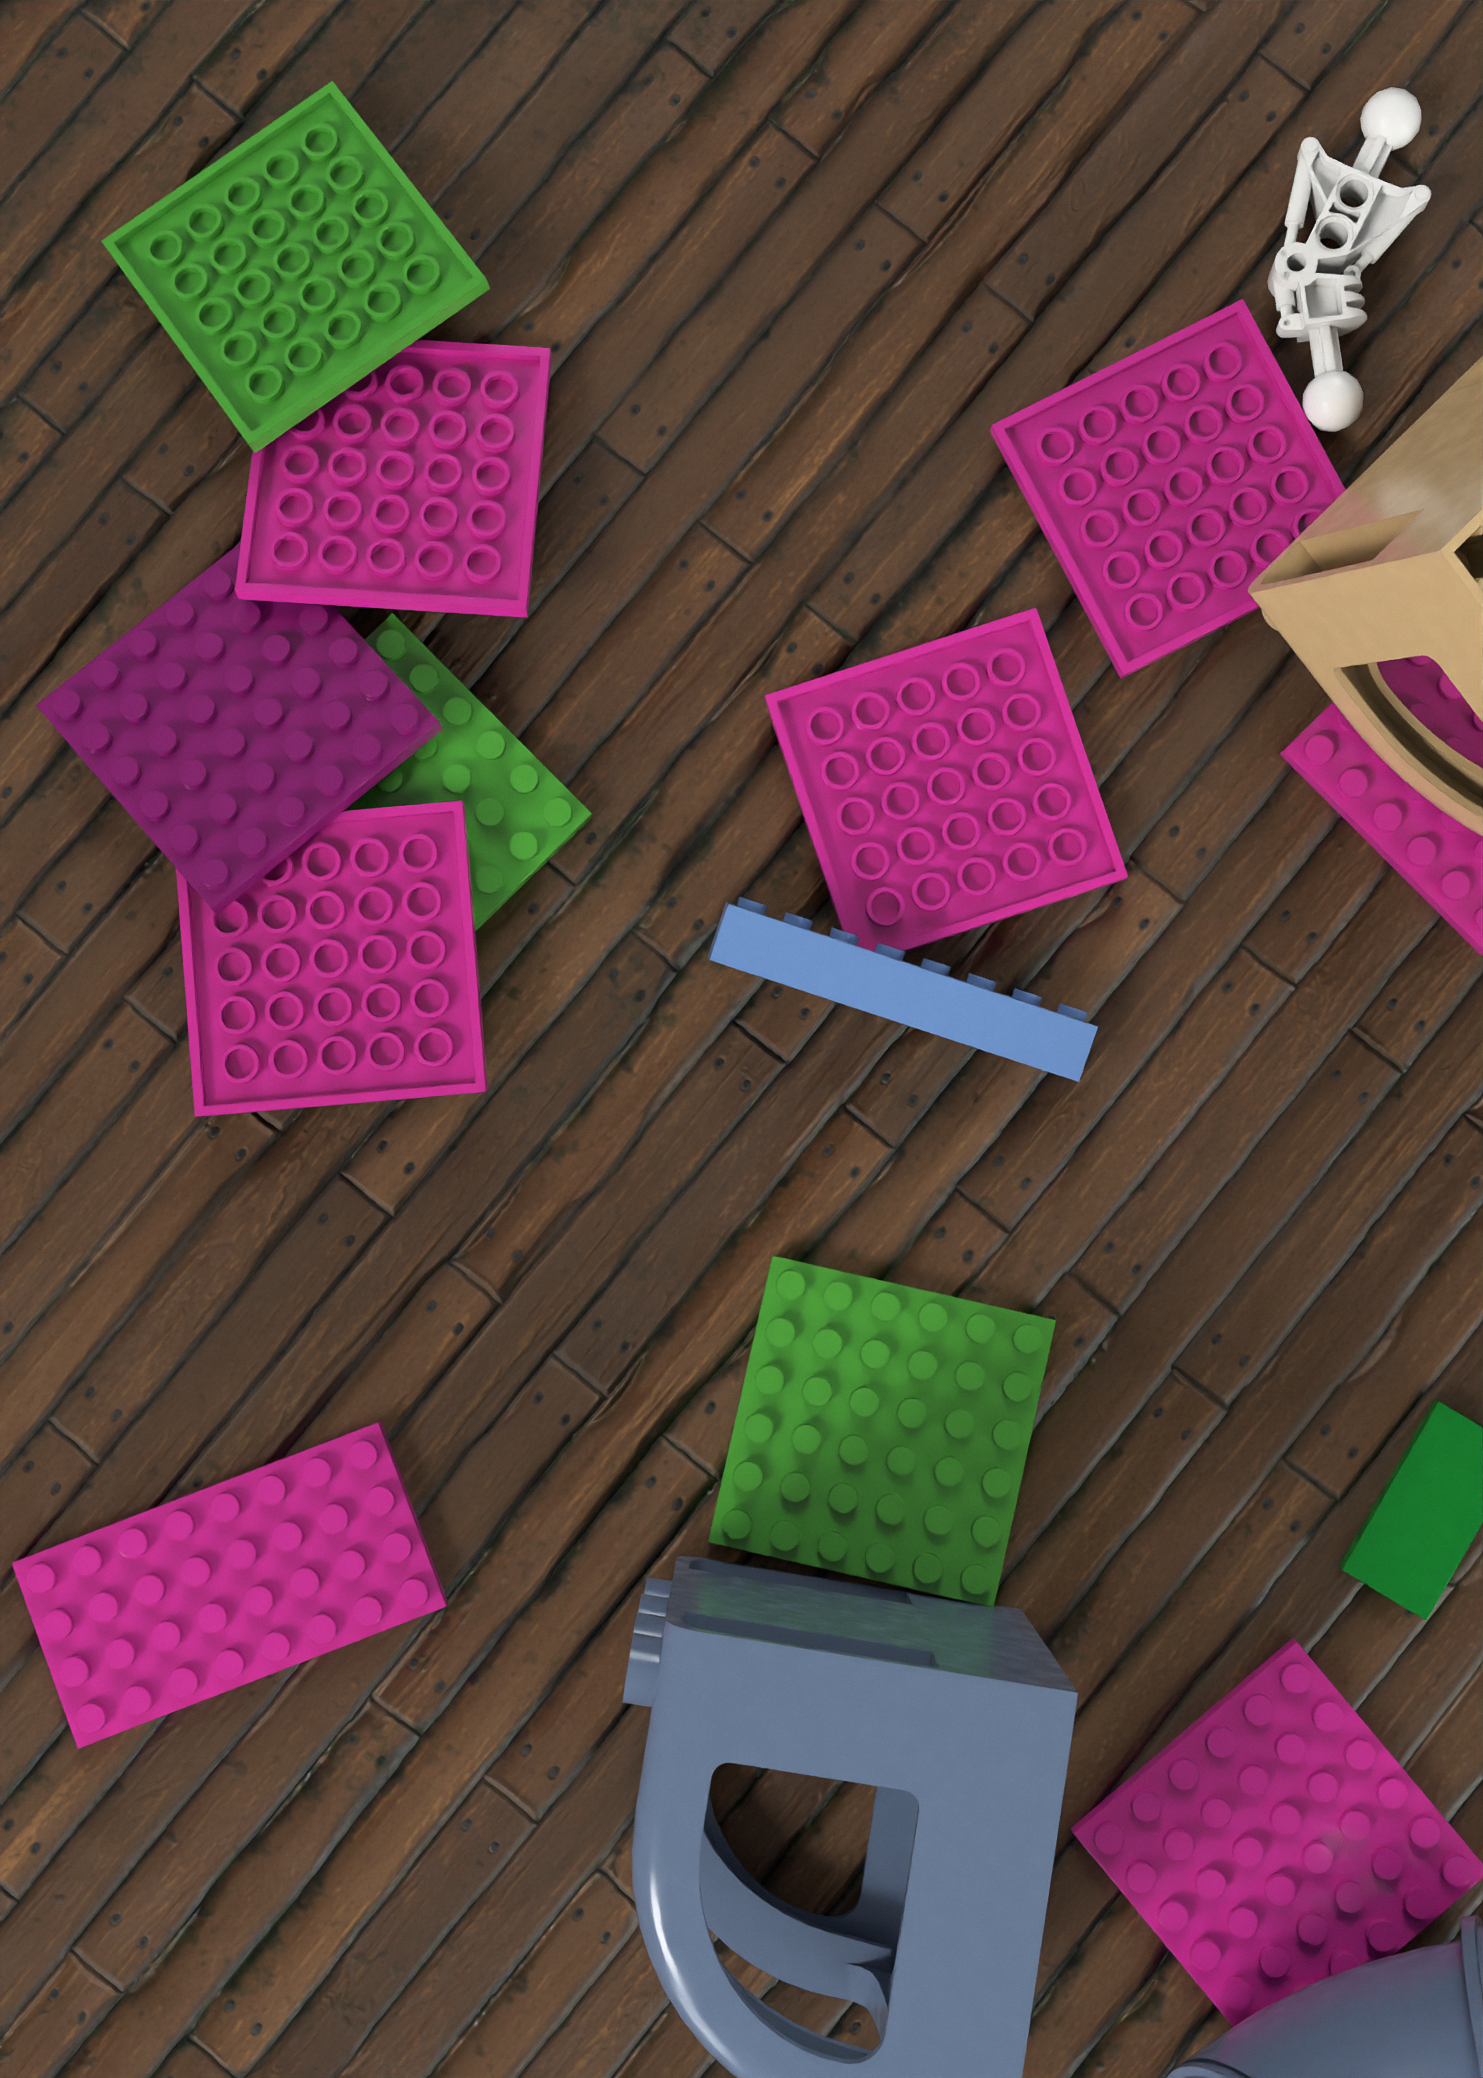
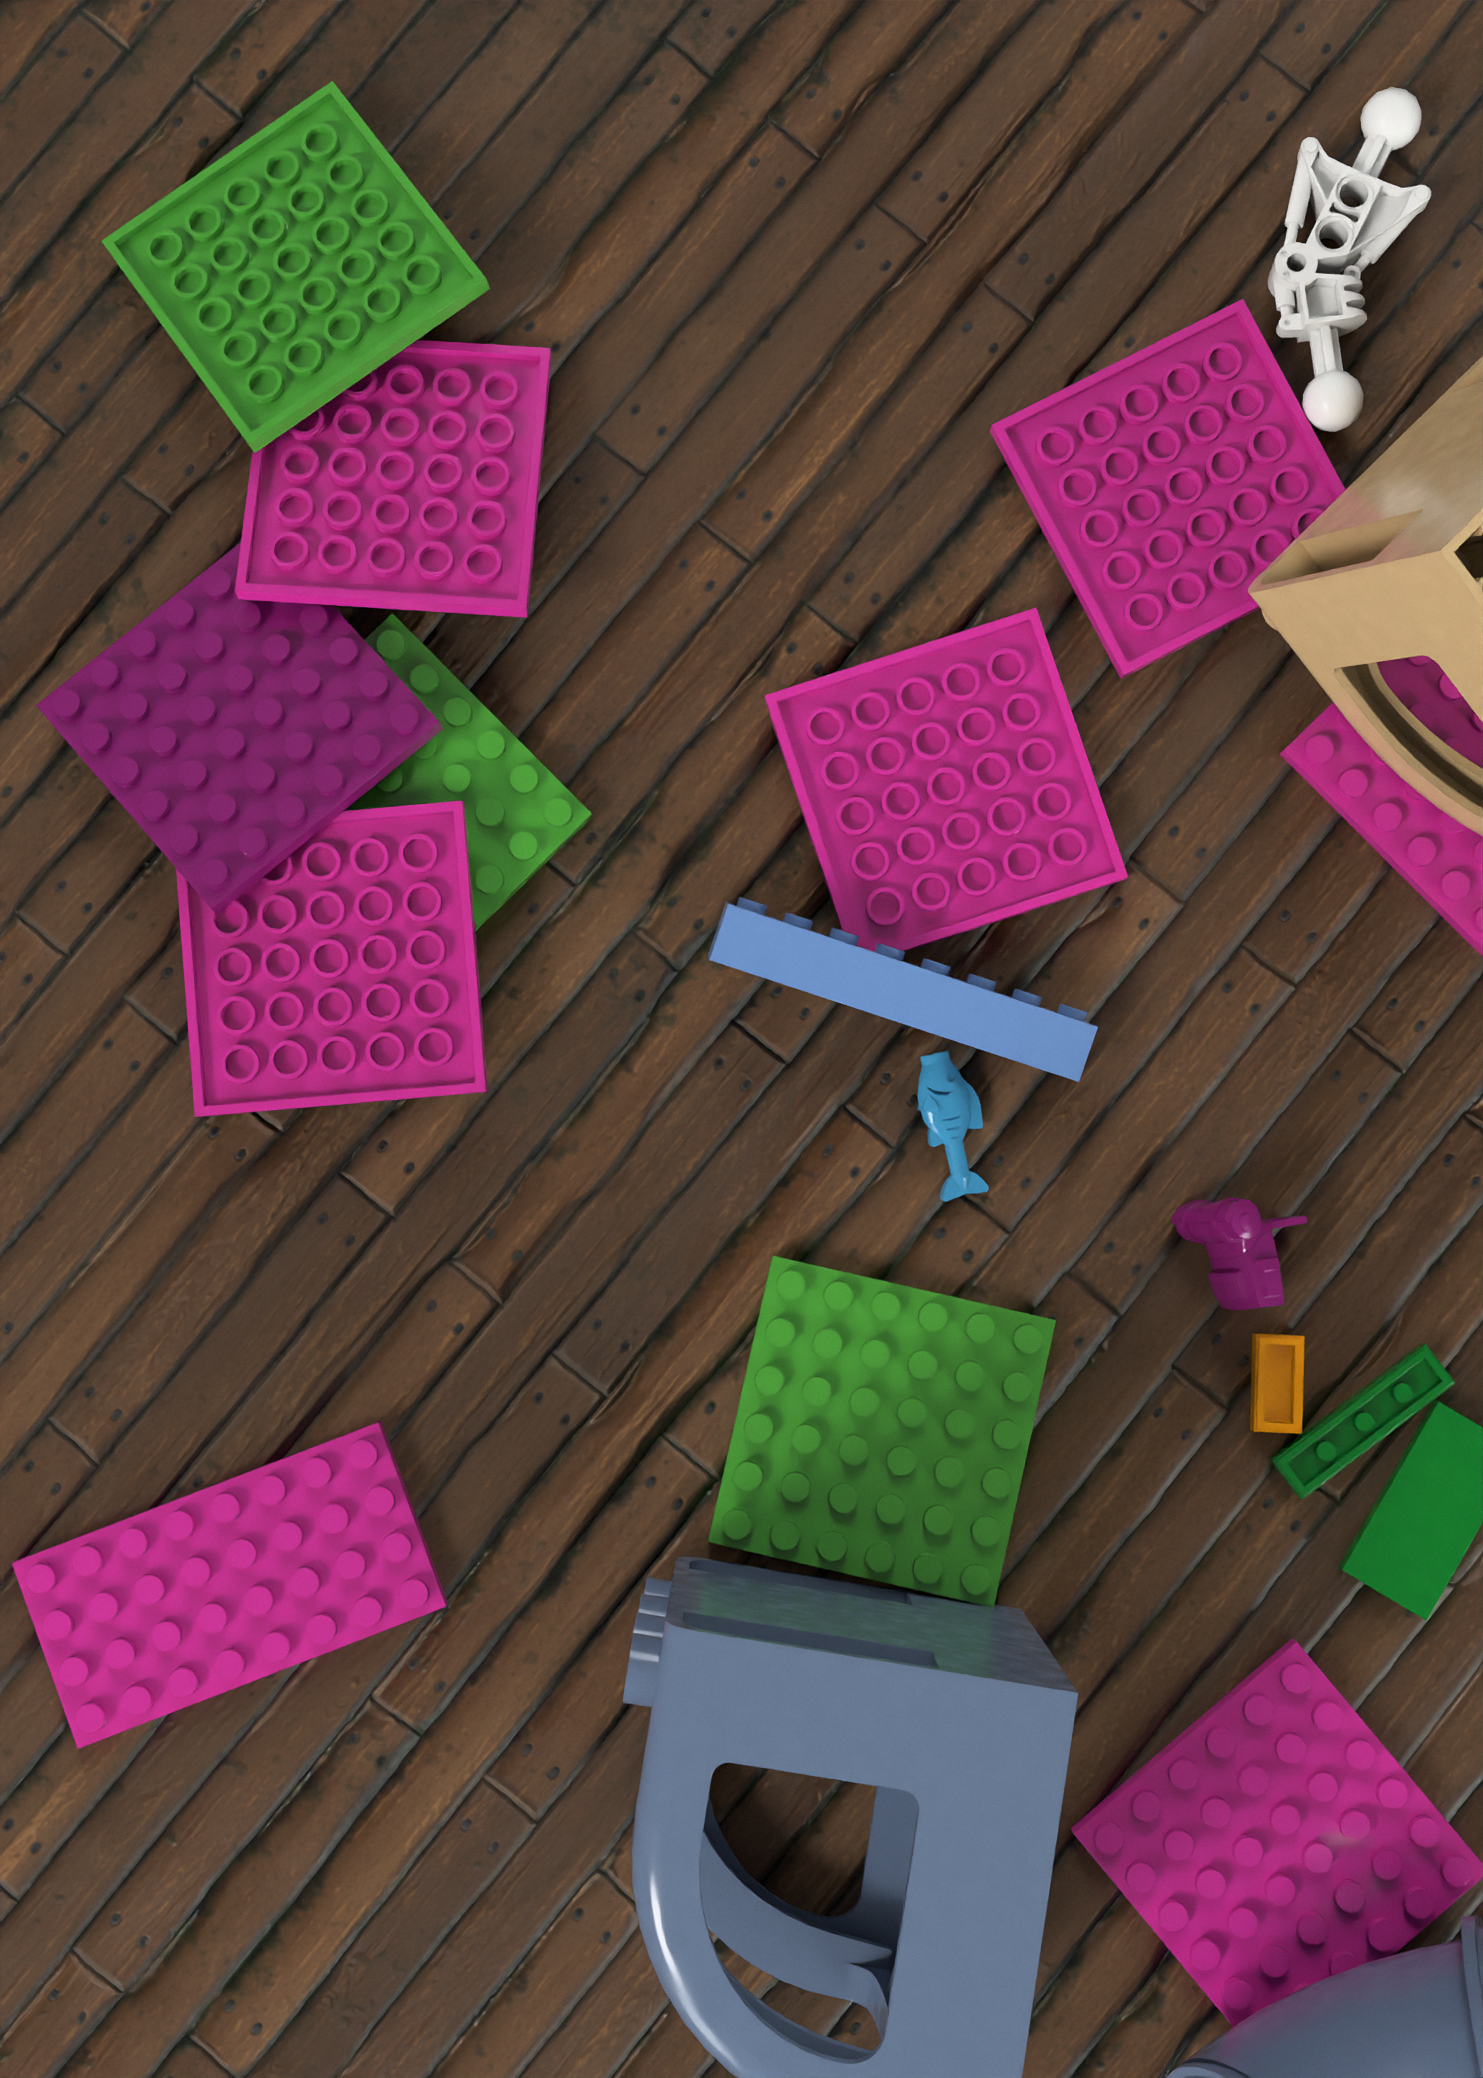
(948, 1110): none -> dark azure animal
(1239, 1249): none -> magenta piece
(1277, 1383): none -> light orange tile
(1362, 1421): none -> green tile

